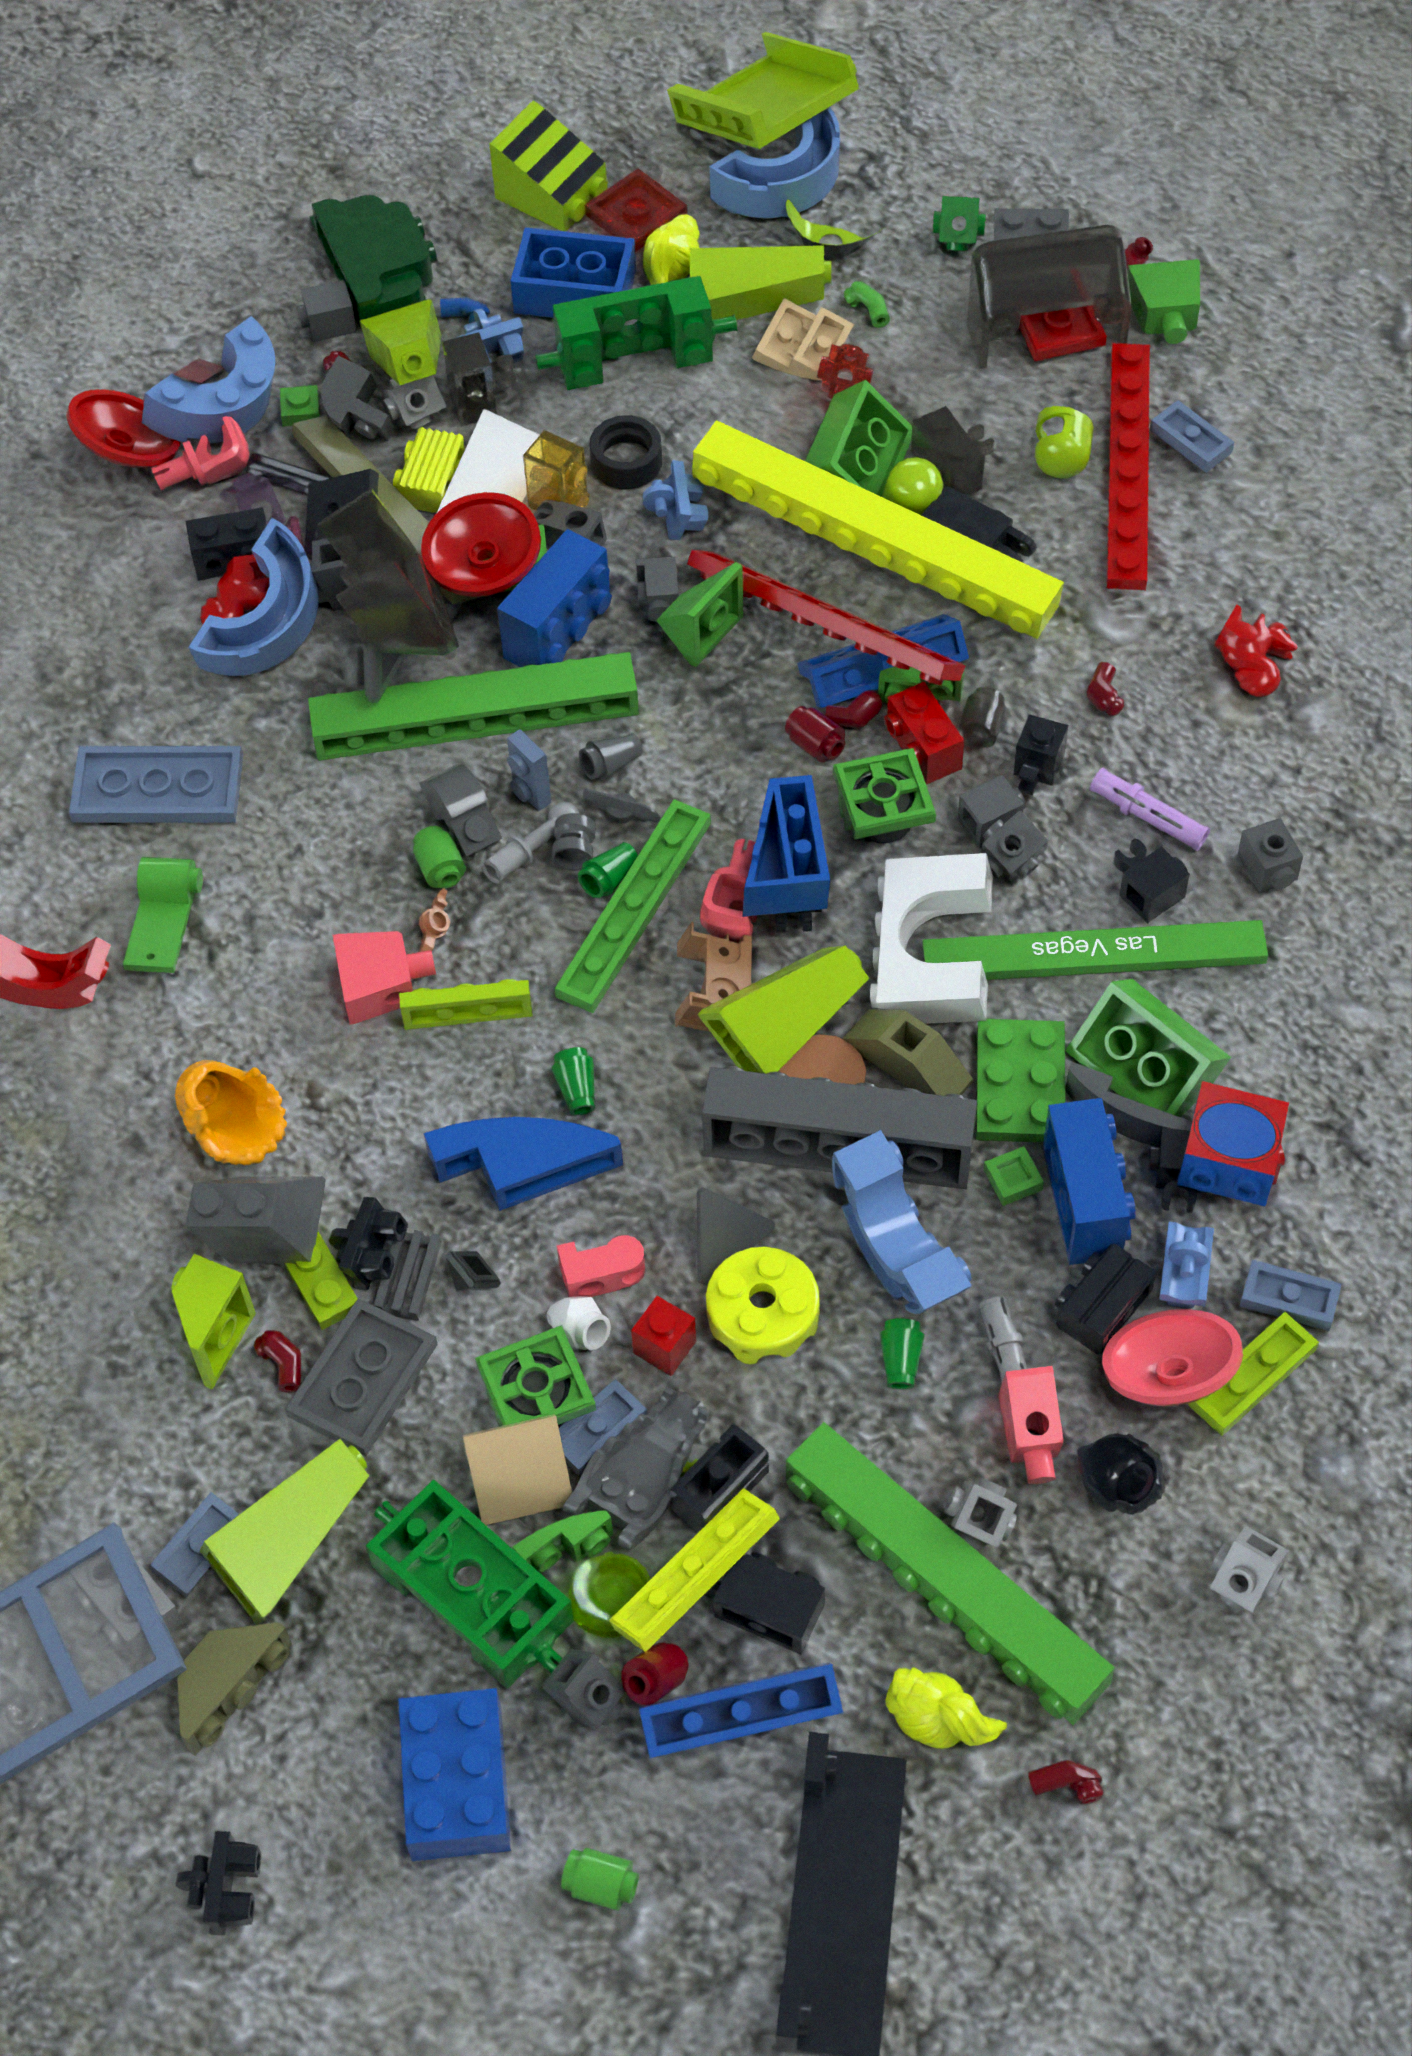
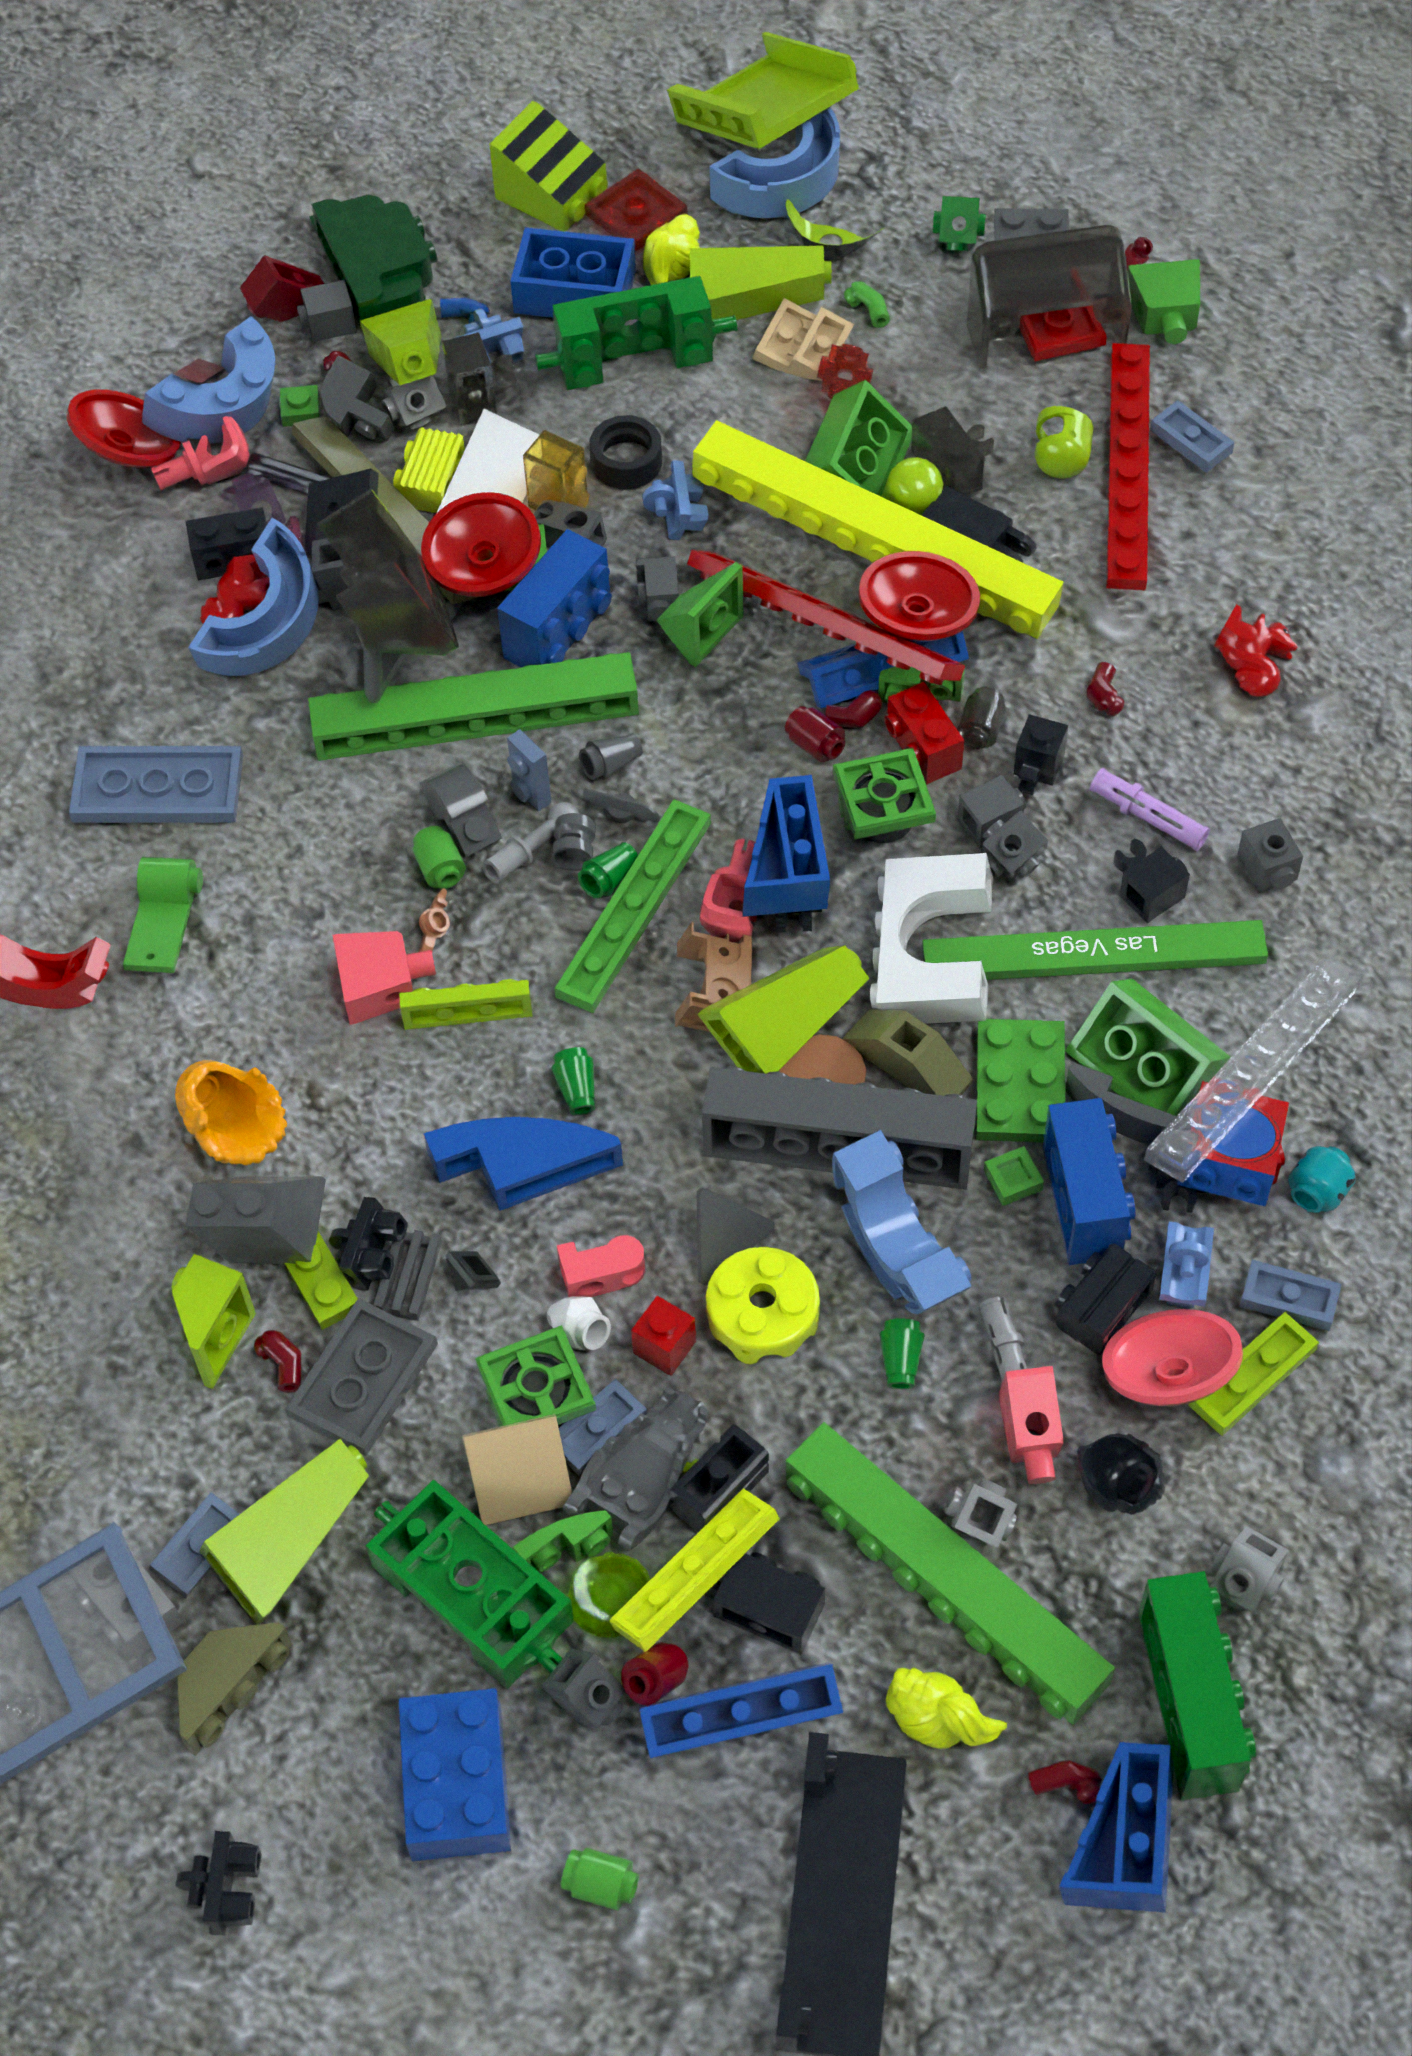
(275, 289): none -> dark red slope
(919, 595): none -> red dish
(1127, 1838): none -> blue wedge
(1195, 1685): none -> green brick
(1253, 1069): none -> clear plate
(1321, 1179): none -> teal head

